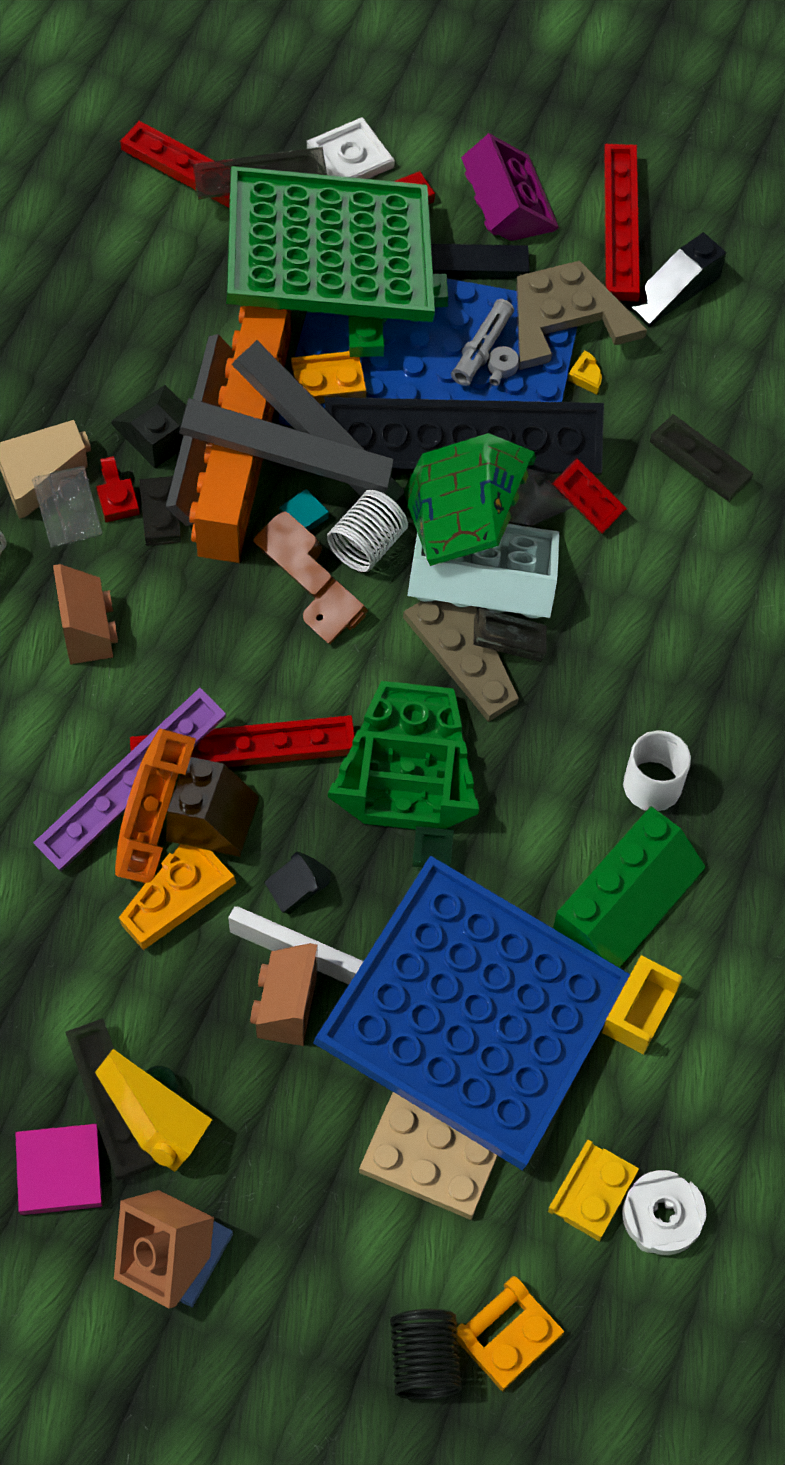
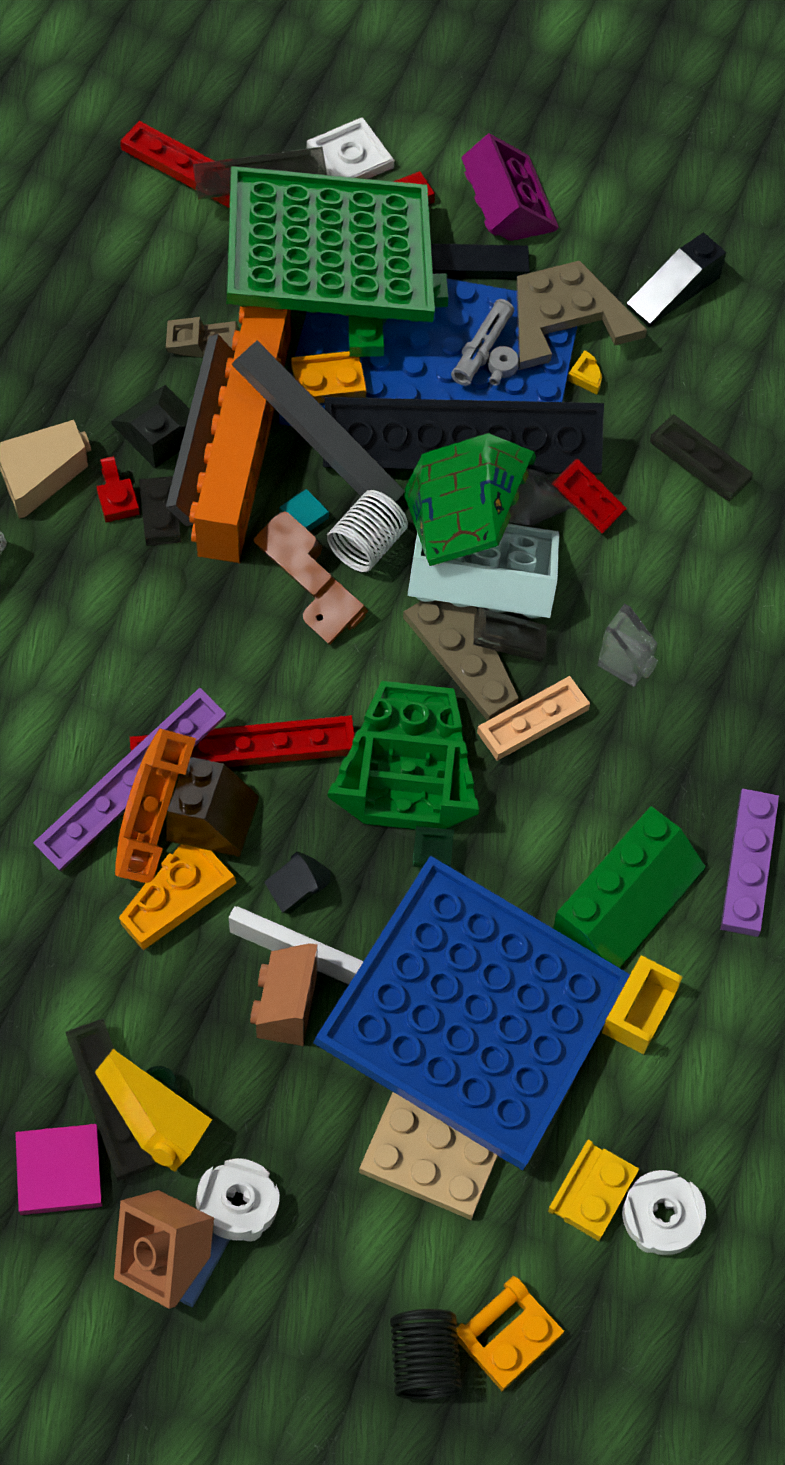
(67, 506): clear plate -> none
(84, 615): nougat slope -> none
(190, 335): none -> dark tan slope
(242, 1221): none -> white plate
(286, 446): dark grey tile -> none
(533, 718): none -> light nougat plate
(621, 221): red plate -> none
(628, 648): none -> clear slope
(659, 748): white piece -> none
(749, 863): none -> medium lavender plate

